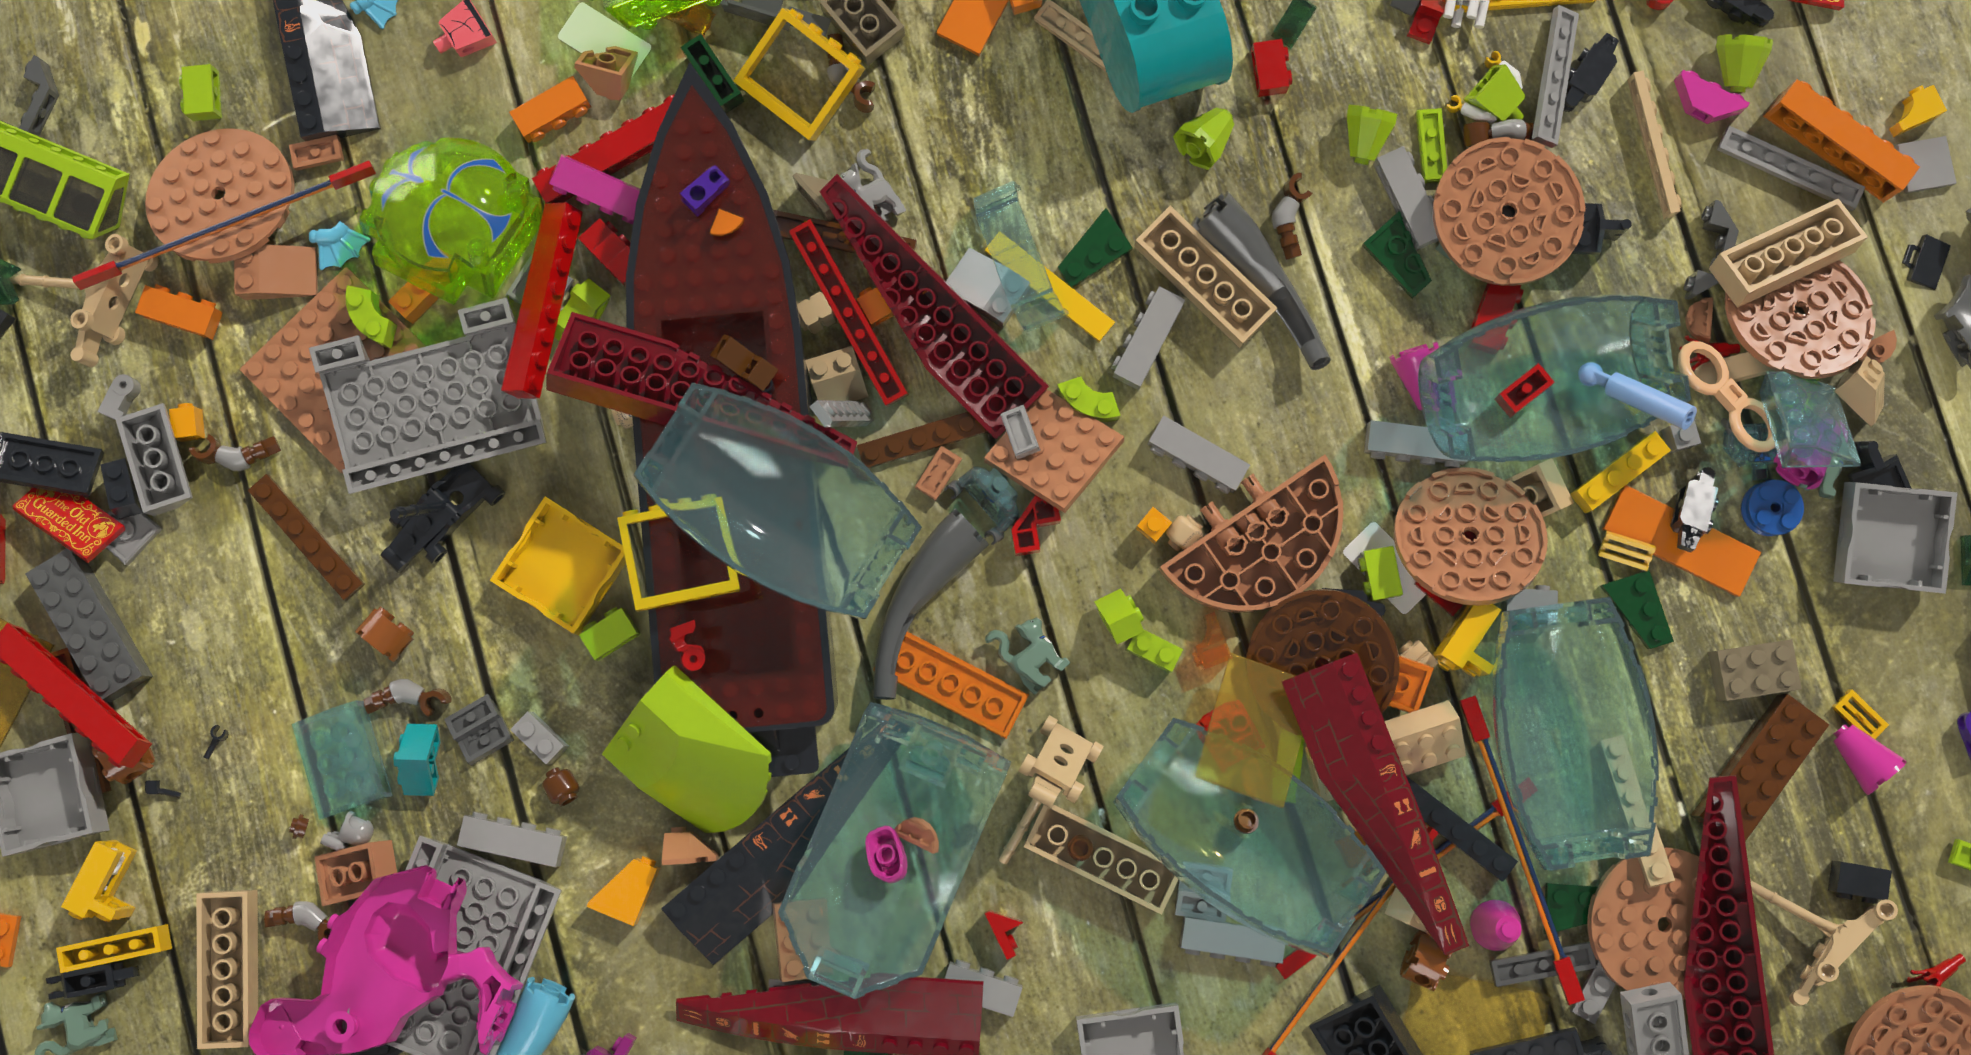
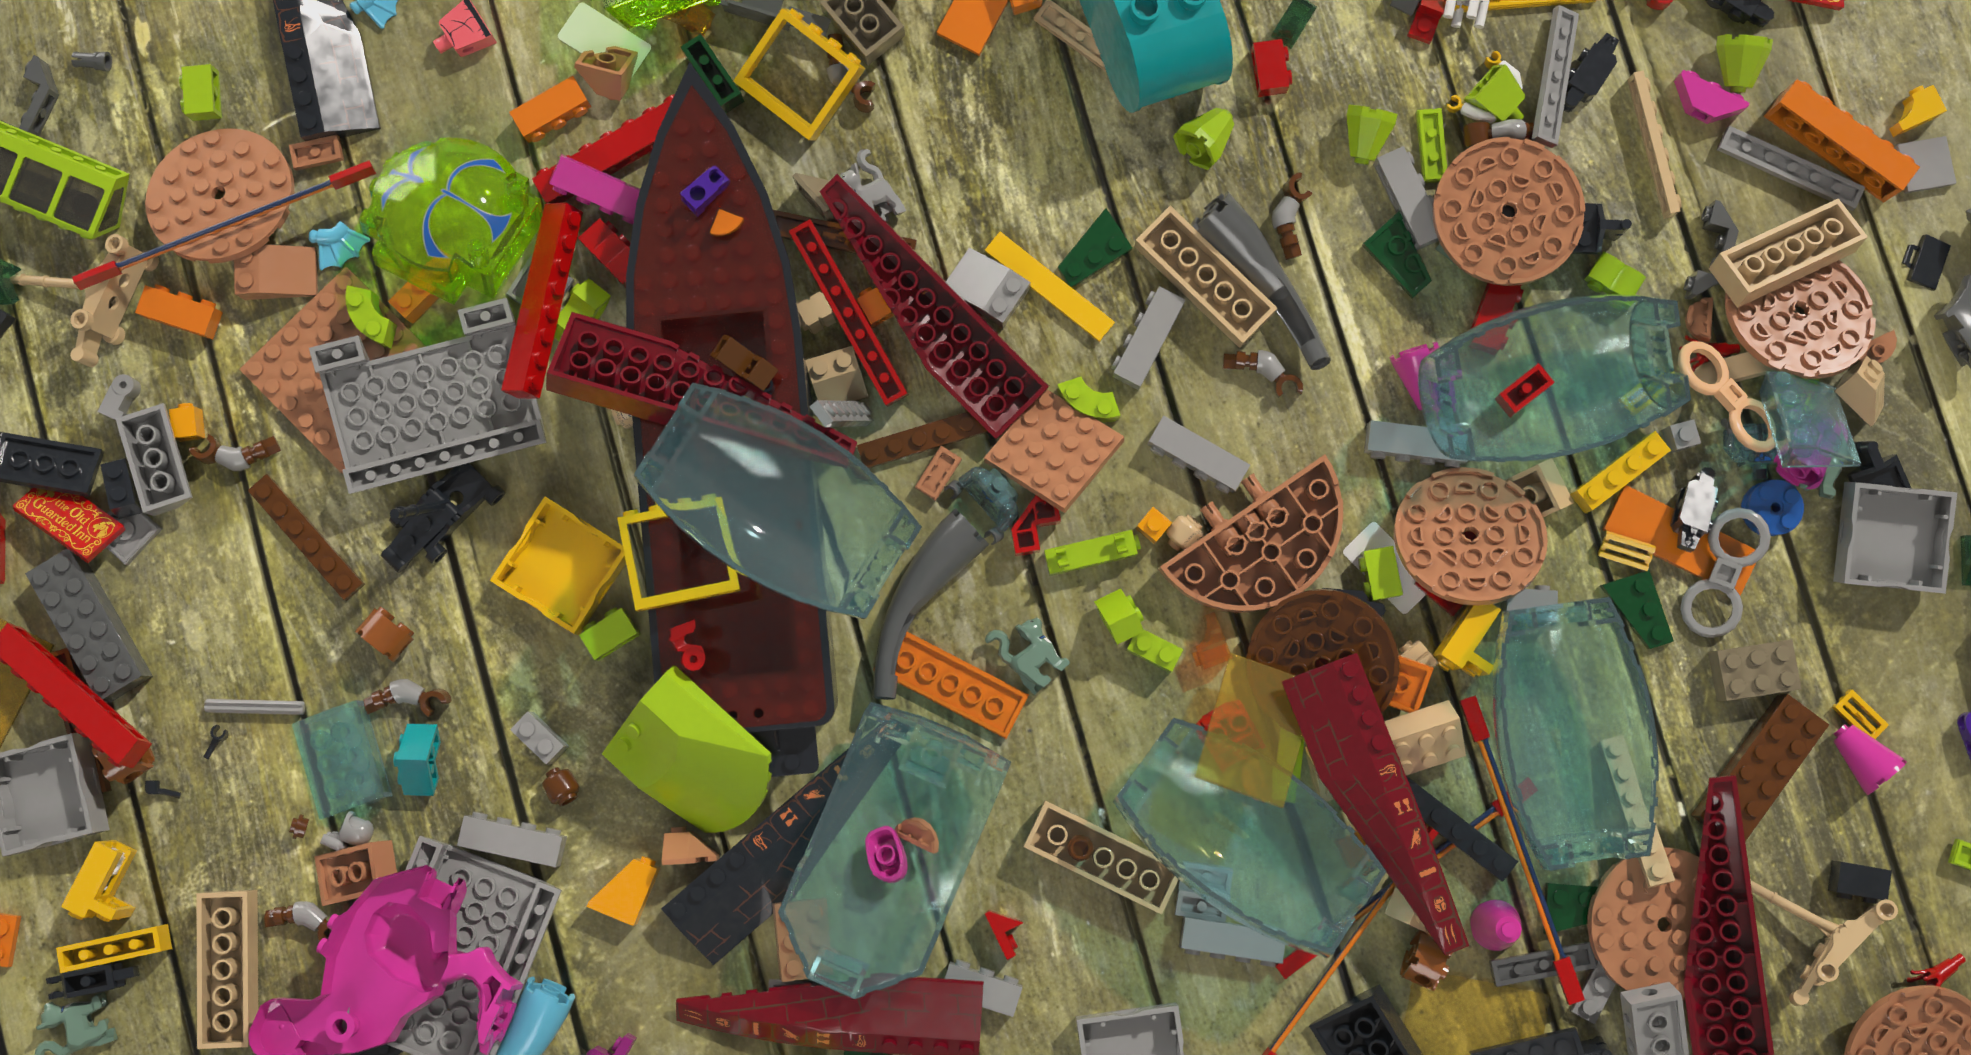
(95, 60): none -> dark grey pin
(254, 706): none -> light grey axle
(479, 729): dark grey slope -> none
(1017, 257): clear light blue windscreen -> none
(1020, 432): light grey tile -> none
(1052, 775): tan piece -> none
(1092, 552): none -> lime brick
(1246, 821): reddish brown plate -> none
(1265, 364): none -> reddish brown piece
(1613, 276): none -> lime brick
(1639, 395): light blue piece -> none
(1725, 572): none -> light grey bar

